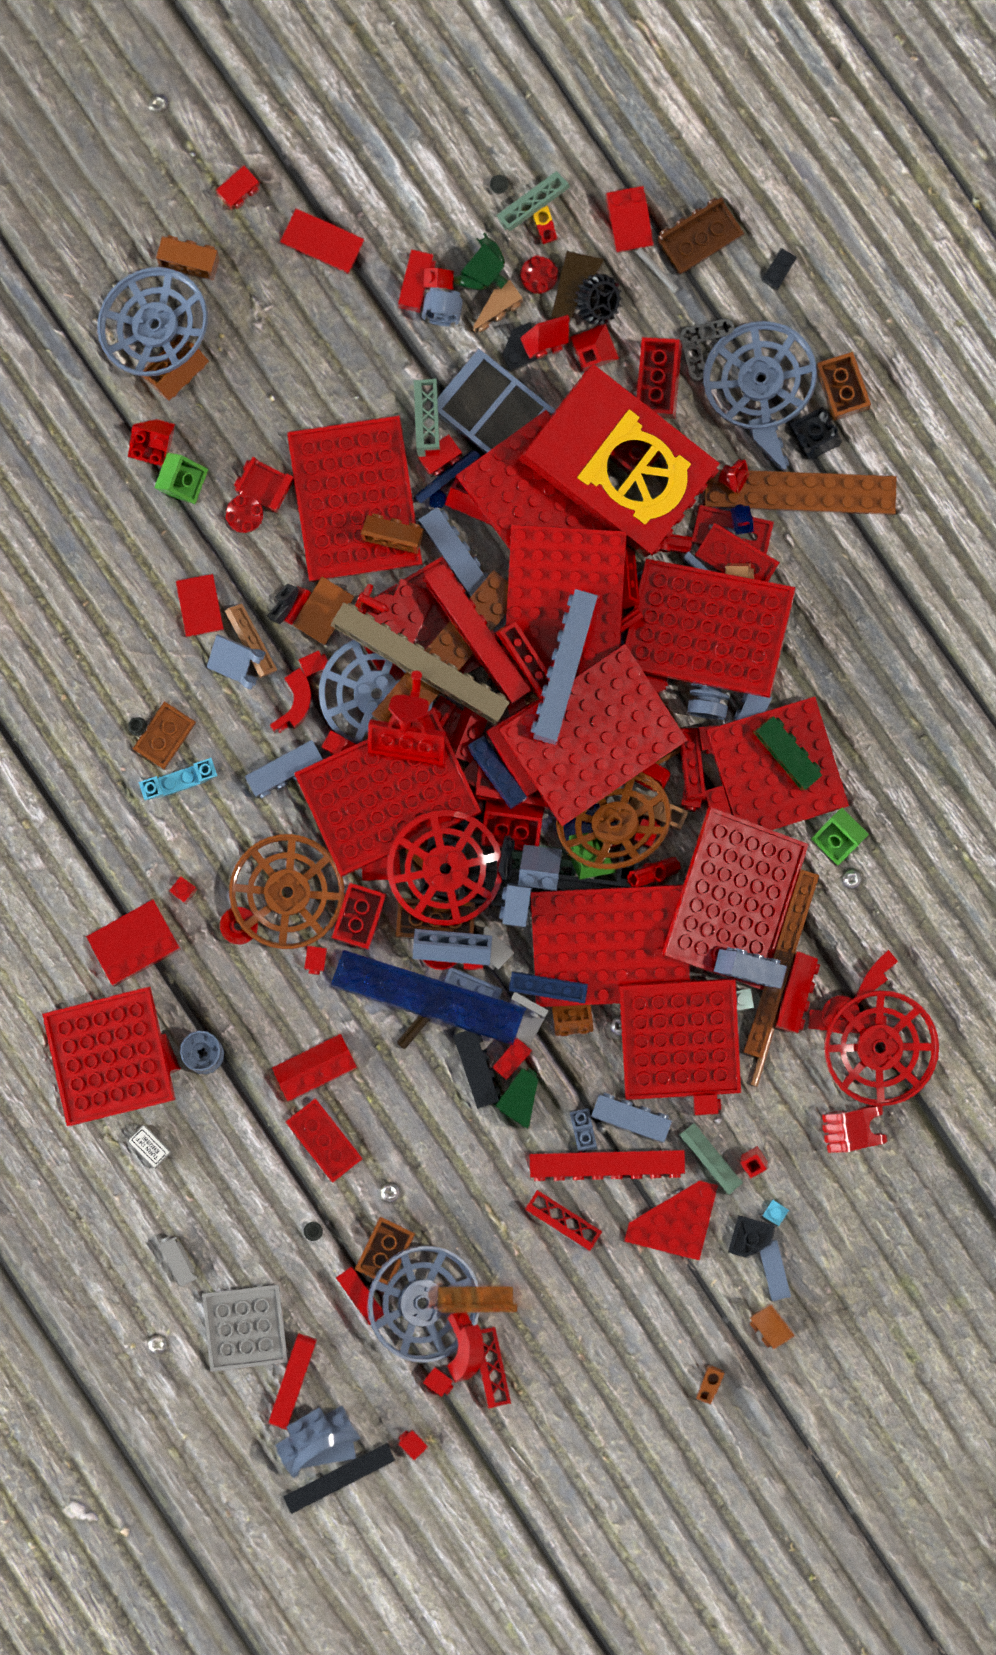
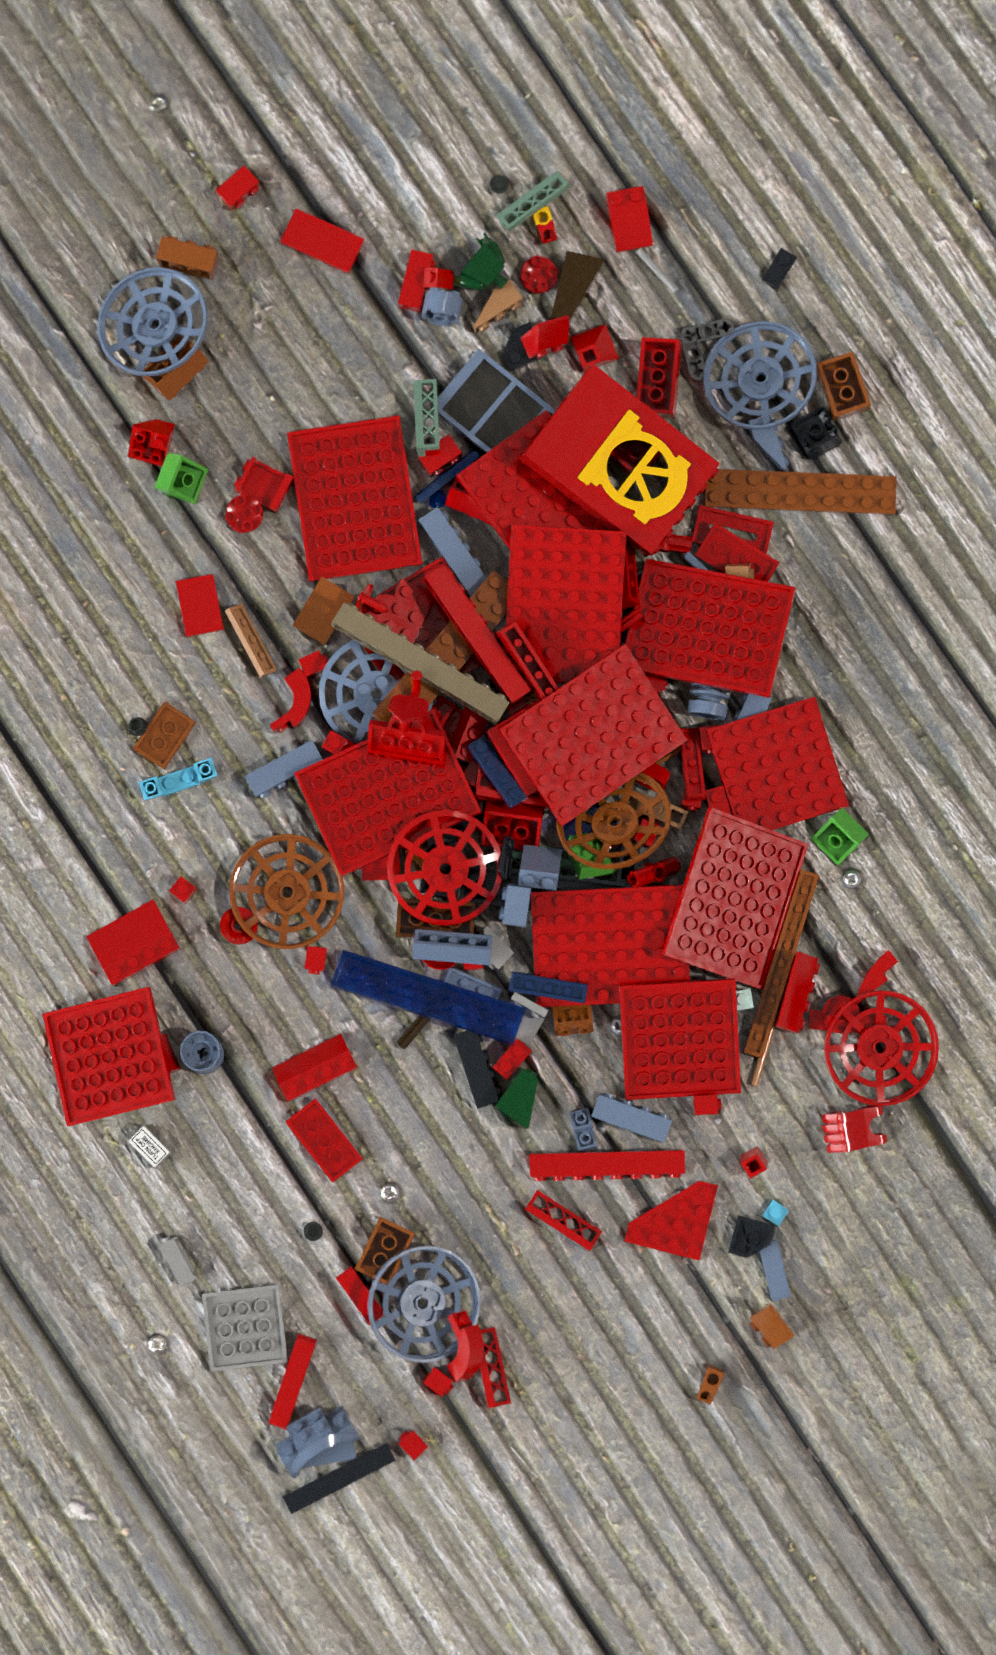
(234, 660): sand blue flag -> none
(286, 599): black slope -> none
(302, 597): red tile -> none
(359, 916): red brick -> none
(392, 533): dark orange slope -> none
(476, 1299): clear orange panel -> none
(565, 666): sand blue brick -> none
(604, 299): black gear -> none
(700, 235): reddish brown bracket -> none
(711, 1159): sand green fence -> none
(734, 476): red piece -> none
(739, 515): clear blue brick -> none
(750, 967): sand blue brick -> none
(788, 753): dark green brick -> none

